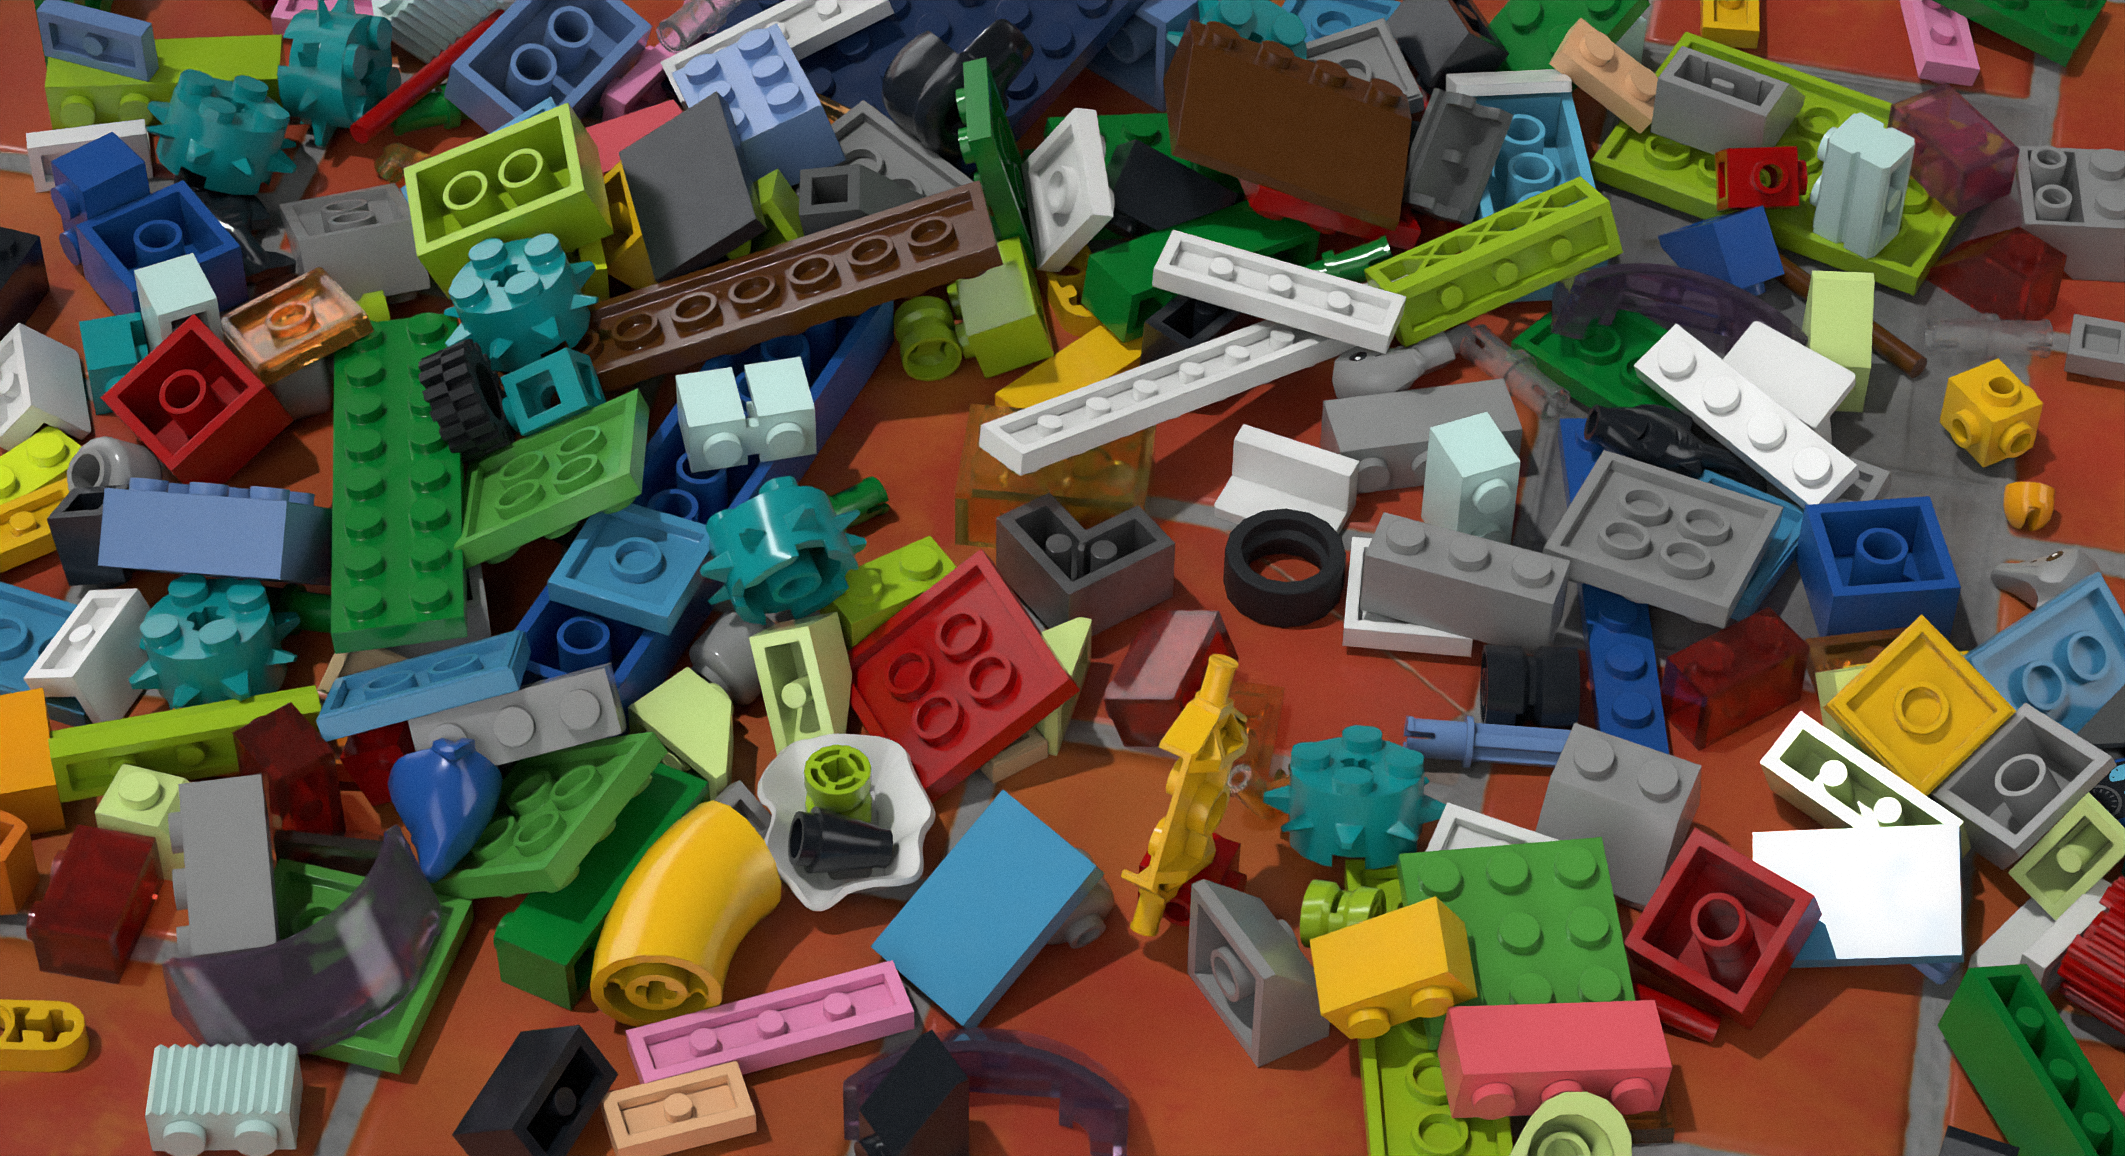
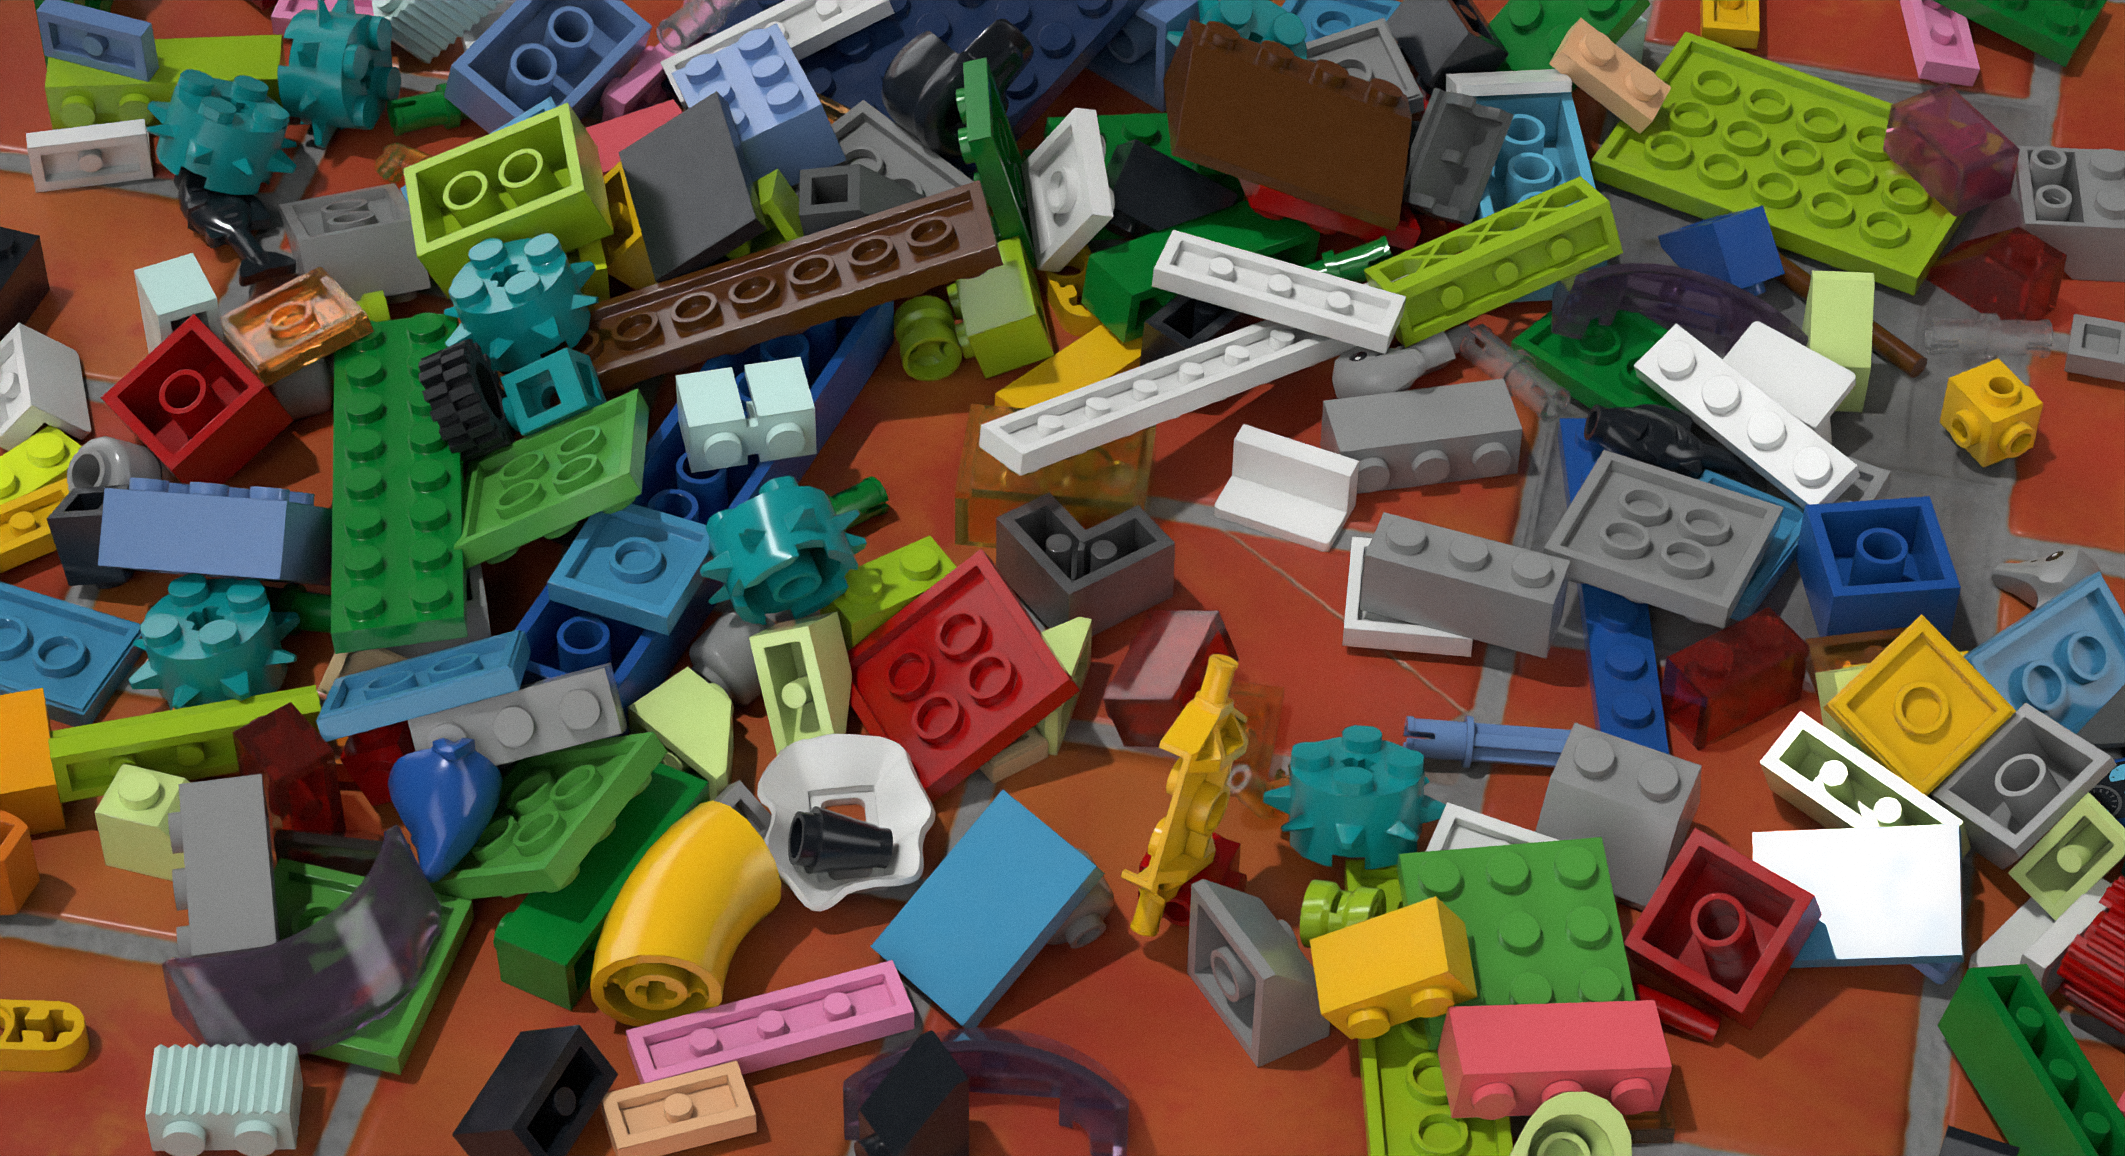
(94, 182): blue brick -> none
(95, 904): clear red brick -> none
(96, 654): white panel -> none
(111, 350): teal brick -> none
(154, 231): blue brick -> none
(417, 86): red bar -> none
(839, 781): lime wheel -> none
(1277, 601): black tyre -> none
(1471, 479): light aqua brick -> none
(1530, 687): black wheel -> none
(1721, 104): light grey slope -> none
(1739, 180): red brick -> none
(1862, 184): light aqua brick -> none
(2030, 502): light orange hinge -> none

